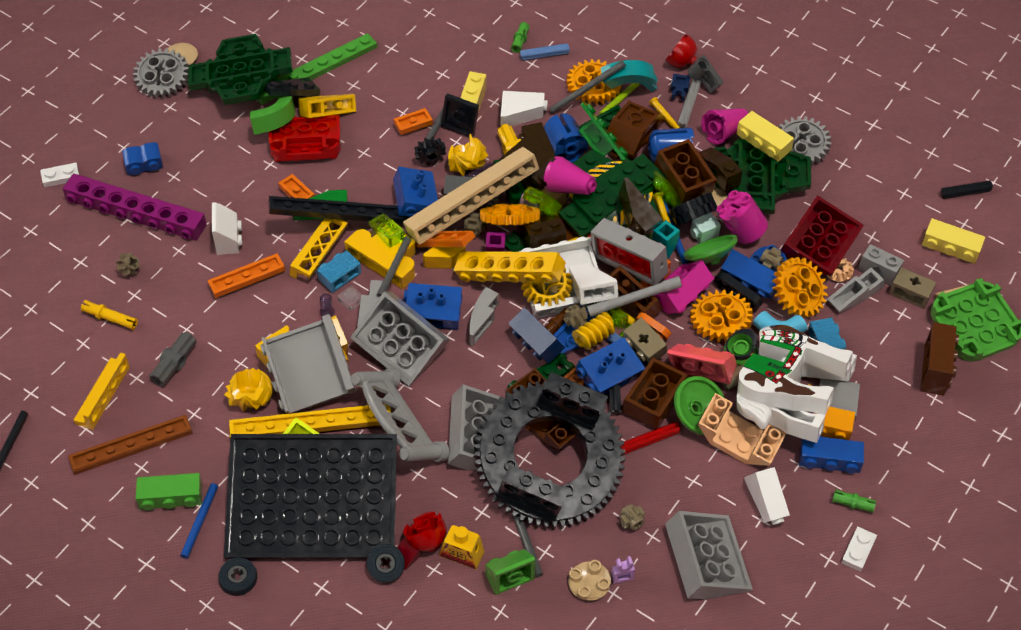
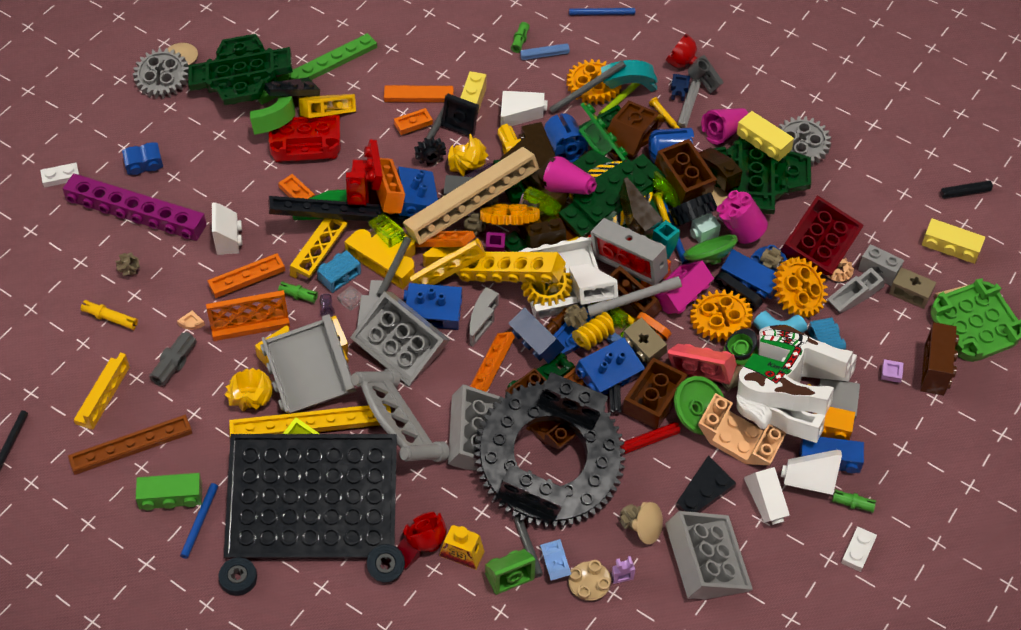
(191, 321): none -> light nougat tile
(244, 323): none -> orange fence
(298, 292): none -> bright green pin
(357, 184): none -> red arch
(373, 164): none -> red plate
(391, 190): none -> orange brick
(413, 93): none -> orange tile
(450, 264): none -> yellow fence
(492, 361): none -> orange tile
(555, 559): none -> light blue slope
(602, 11): none -> blue piece
(648, 523): none -> tan dish
(705, 488): none -> black wing
(814, 471): none -> white slope
(892, 371): none -> lavender plate

